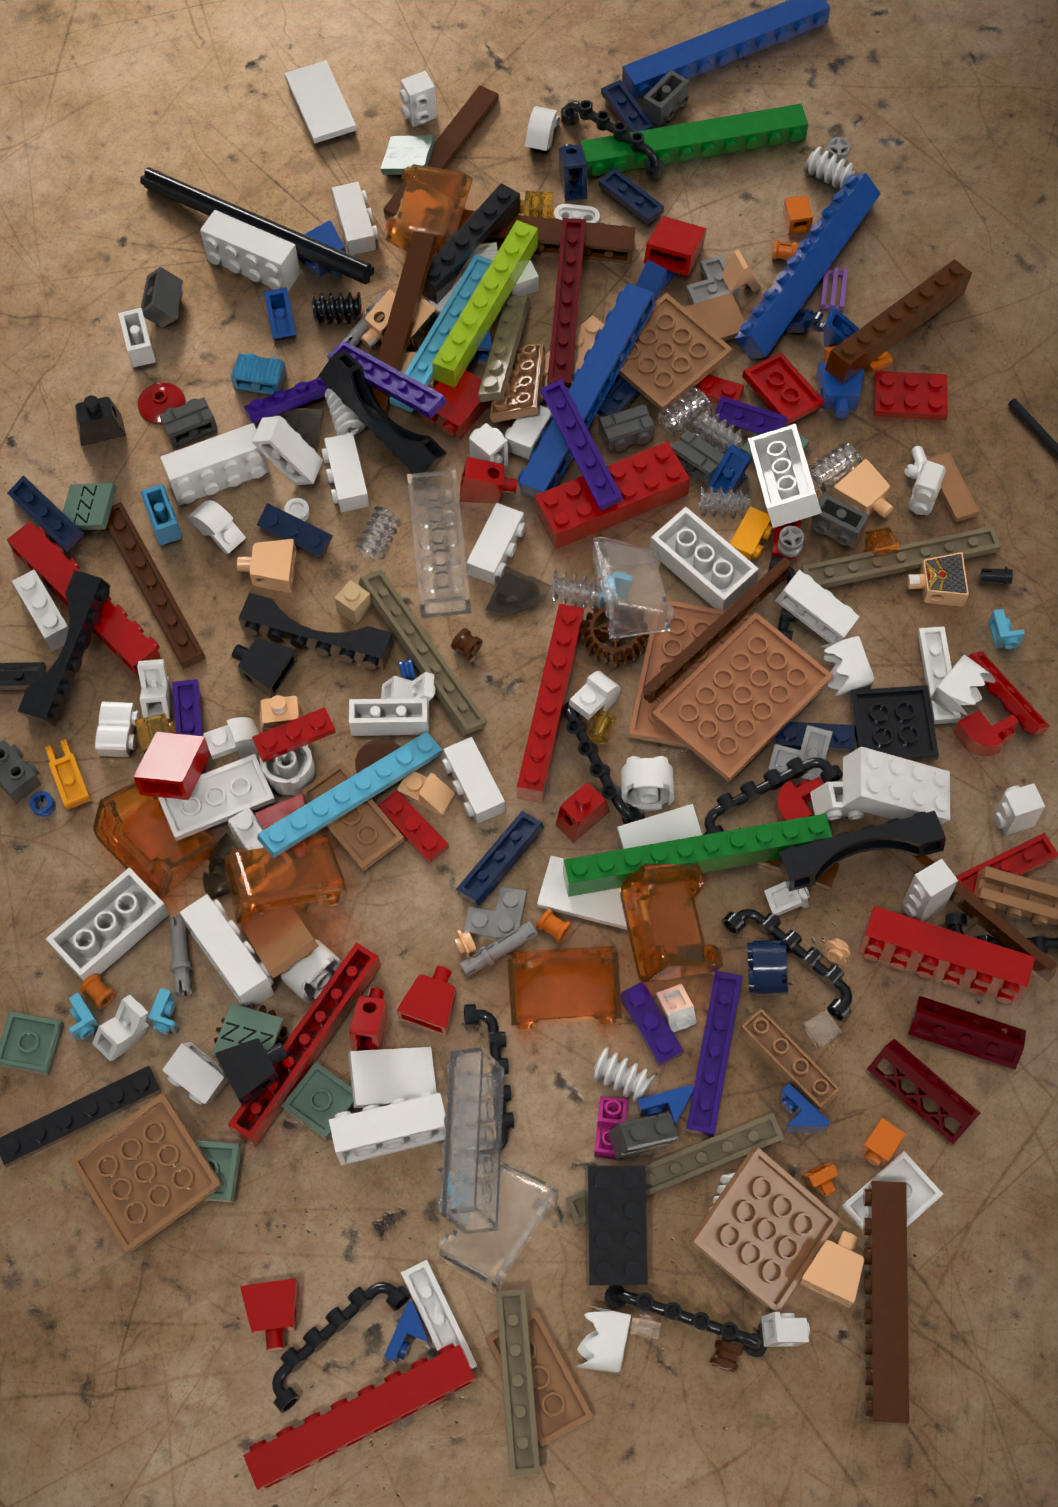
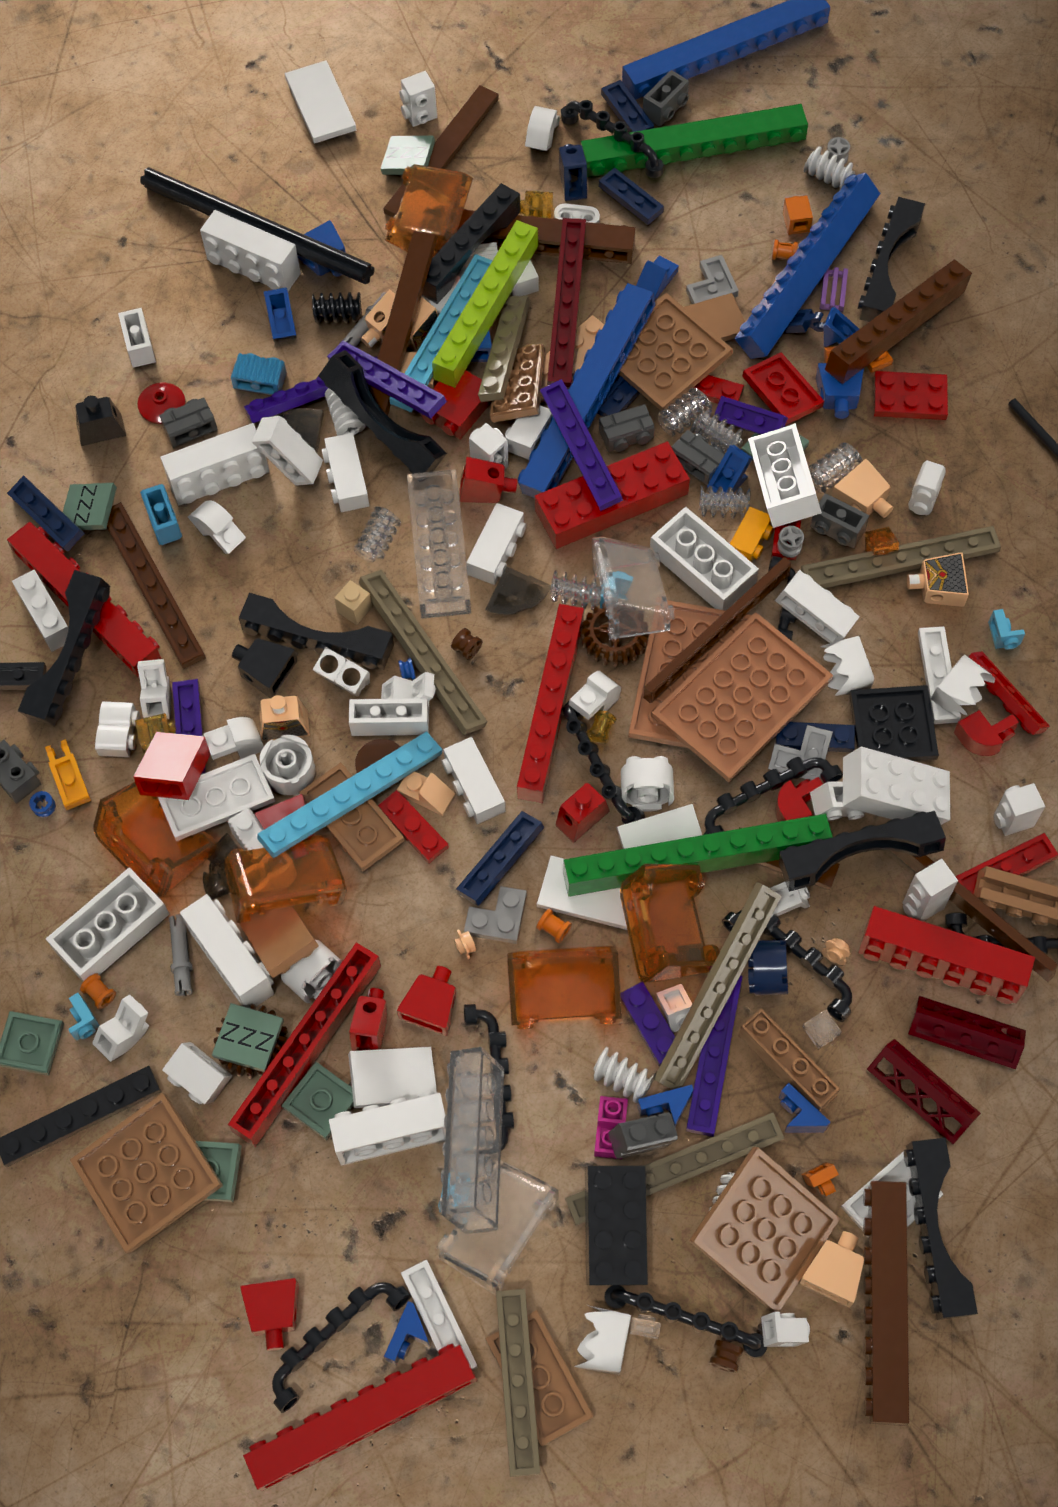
(161, 297): dark grey brick -> none
(163, 1007): medium azure bracket -> none
(250, 1068): black torso -> none
(271, 565): light nougat torso -> none
(290, 527): dark blue plate -> none
(293, 734): red plate -> none
(298, 508): white tile -> none
(337, 674): none -> white piece
(355, 218): white brick -> none
(504, 945): light grey pin -> none
(675, 245): red brick -> none
(717, 987): none -> dark tan plate
(739, 273): light nougat slope -> none
(882, 1143): orange brick -> none
(903, 226): none -> black arch
(919, 458): white arm -> none
(951, 1290): none -> black arch
(955, 490): medium nougat tile -> none
(997, 576): black pin -> none

